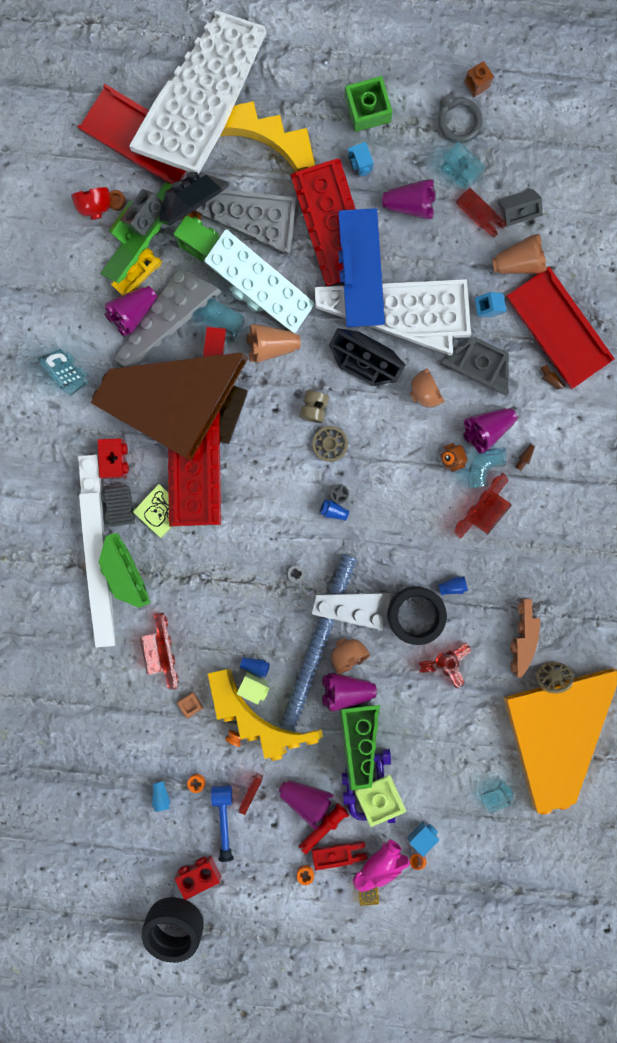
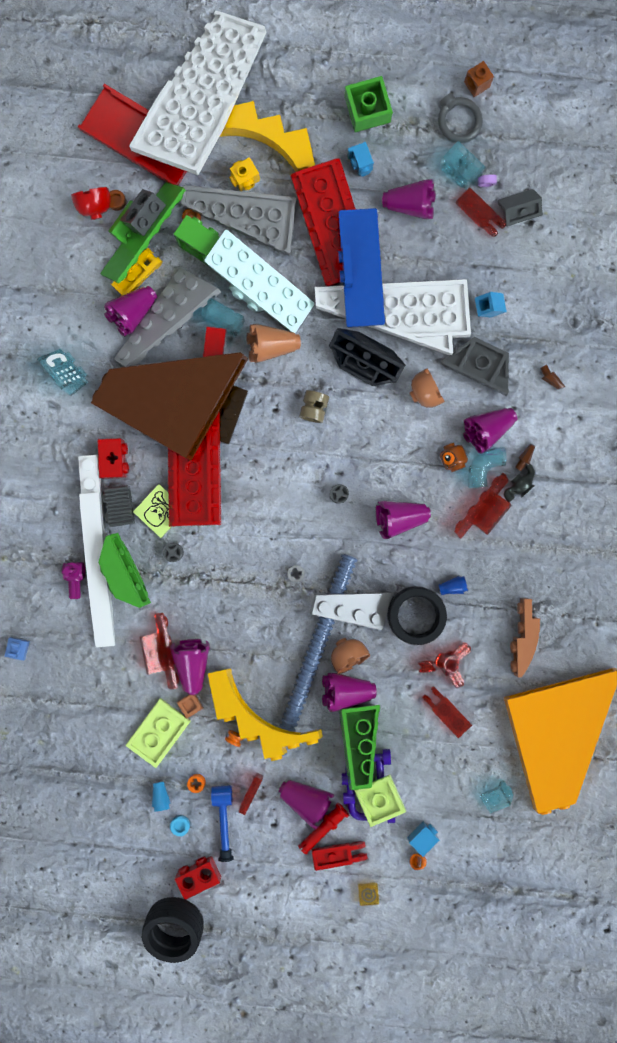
(17, 648): none -> medium blue tile
(73, 573): none -> magenta axle
(158, 733): none -> yellowish green tile
(170, 550): none -> dark grey wheel
(180, 825): none -> medium azure tile
(189, 195): black wedge -> none
(191, 663): none -> magenta cone
(244, 174): none -> yellow brick
(253, 688): yellowish green brick -> none
(257, 667): blue cone -> none
(301, 869): orange bush -> none
(330, 444): dark tan wheel -> none
(332, 510): blue cone -> none
(381, 867): dark pink animal -> none
(400, 517): none -> magenta cone
(448, 714): none -> clear red hinge
(487, 180): none -> lavender tile
(521, 258): nougat cone -> none
(521, 484): none -> pearl dark grey piece
(554, 677): dark tan wheel -> none
(560, 328): red ladder -> none

